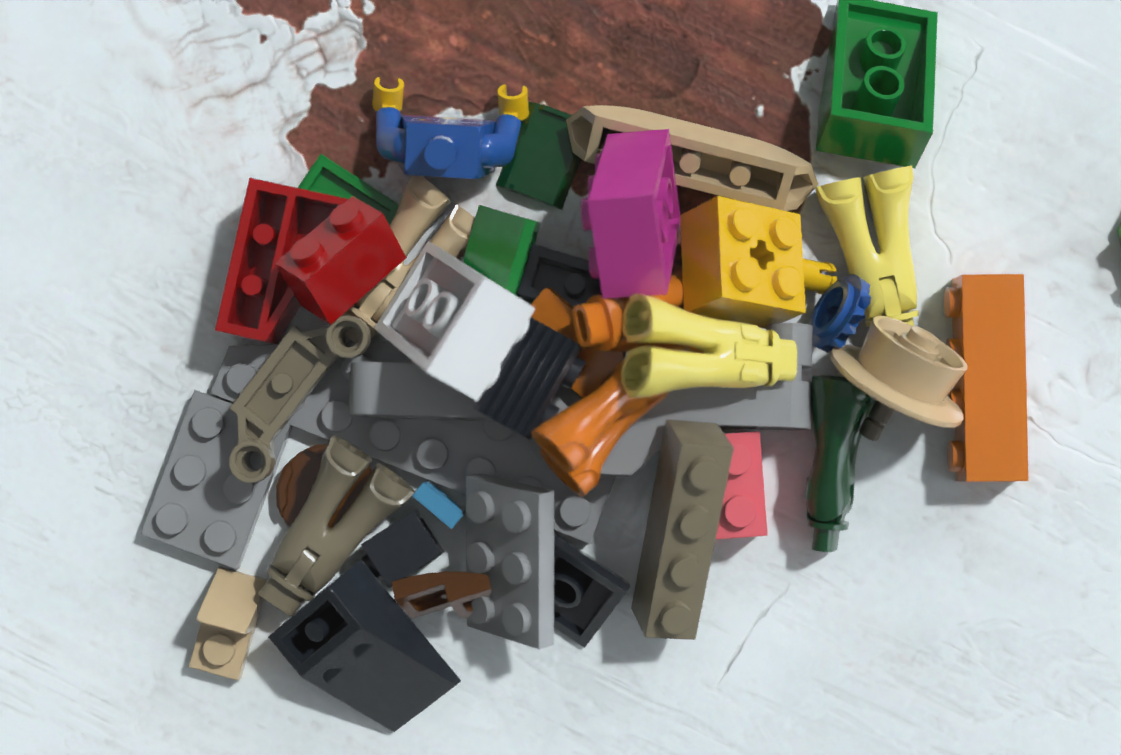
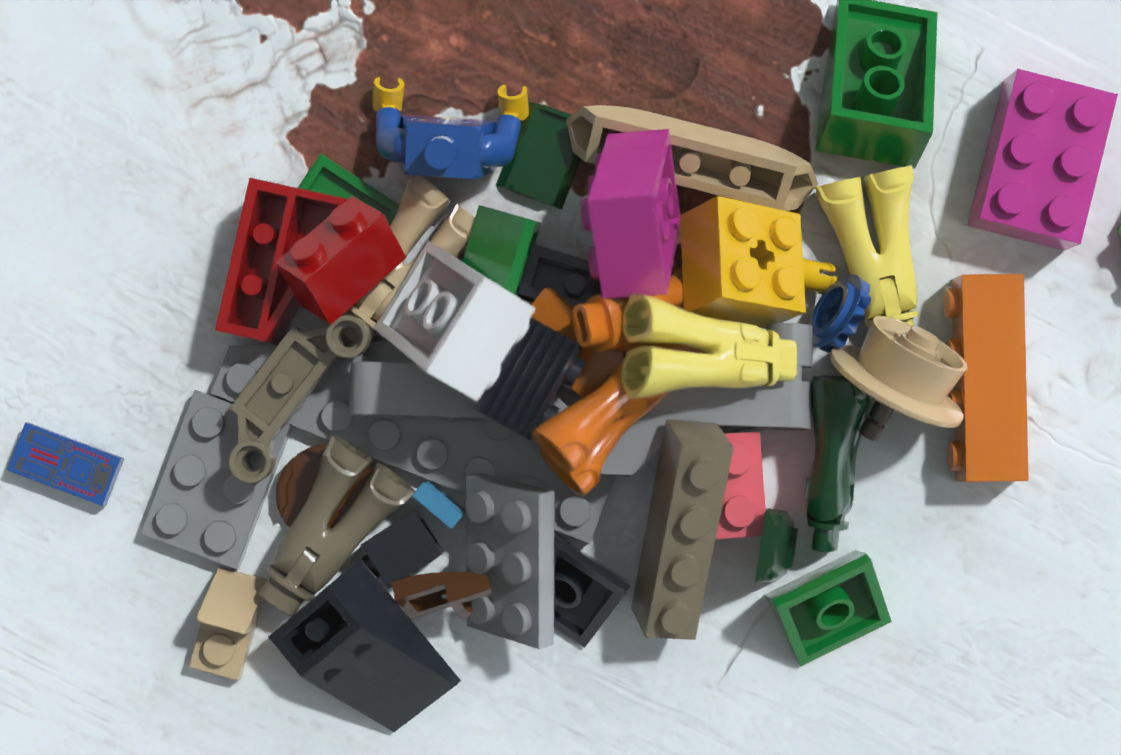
(65, 464): none -> blue tile
(776, 546): none -> dark green piece
(830, 606): none -> green slope
(1042, 160): none -> dark pink brick

